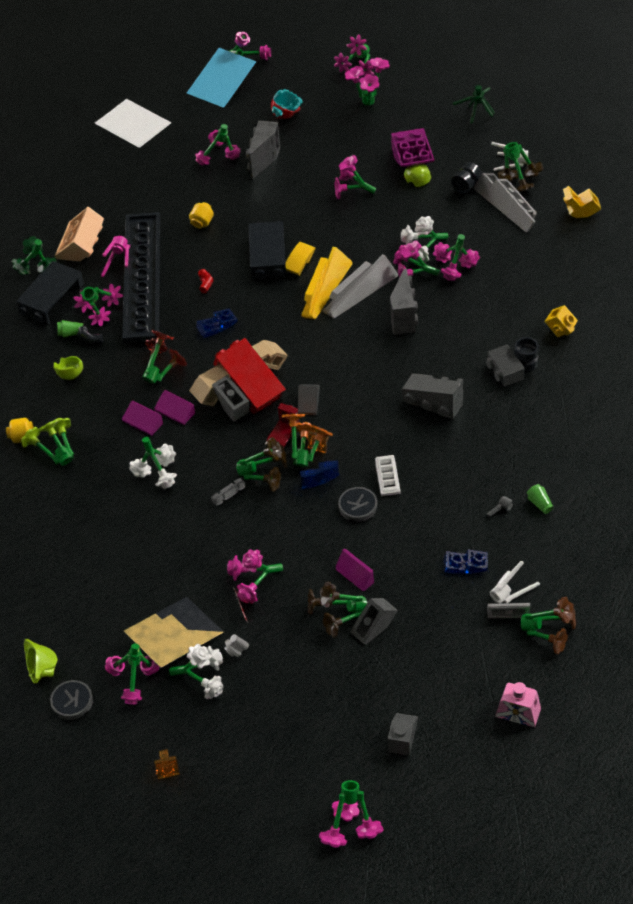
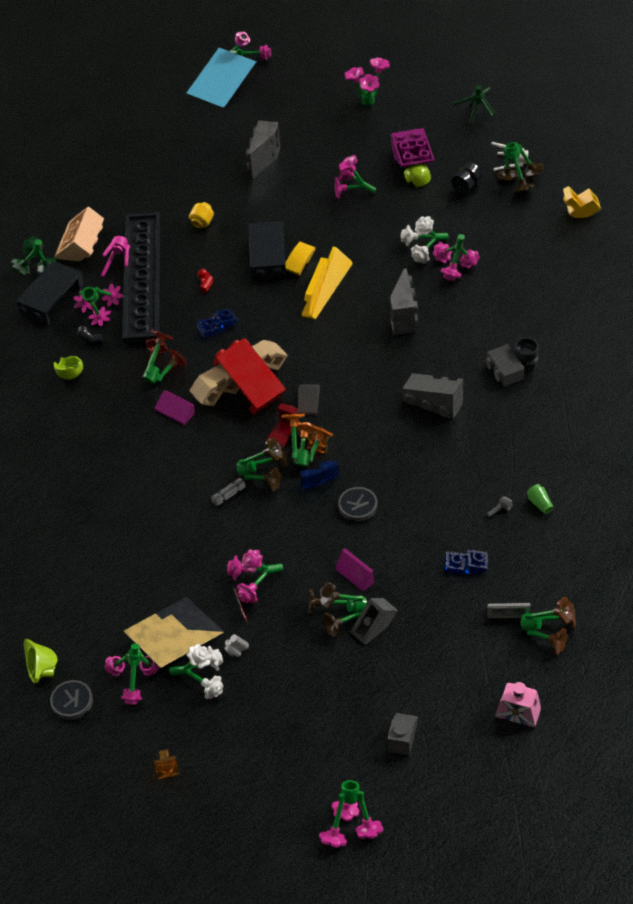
(18, 429): yellow head -> none
(63, 453): plant -> none
(67, 328): bright green cone -> none
(133, 123): white sticker -> none
(142, 418): magenta slope -> none
(163, 456): white plant -> none
(217, 138): plant -> none
(231, 398): dark grey slope -> none
(285, 104): teal hair -> none
(360, 50): dark pink plant -> none
(360, 285): light grey wedge -> none
(384, 464): white slope -> none
(411, 250): dark pink plant -> none
(502, 591): white plant -> none
(506, 199): light grey wedge -> none
(561, 321): yellow brick -> none

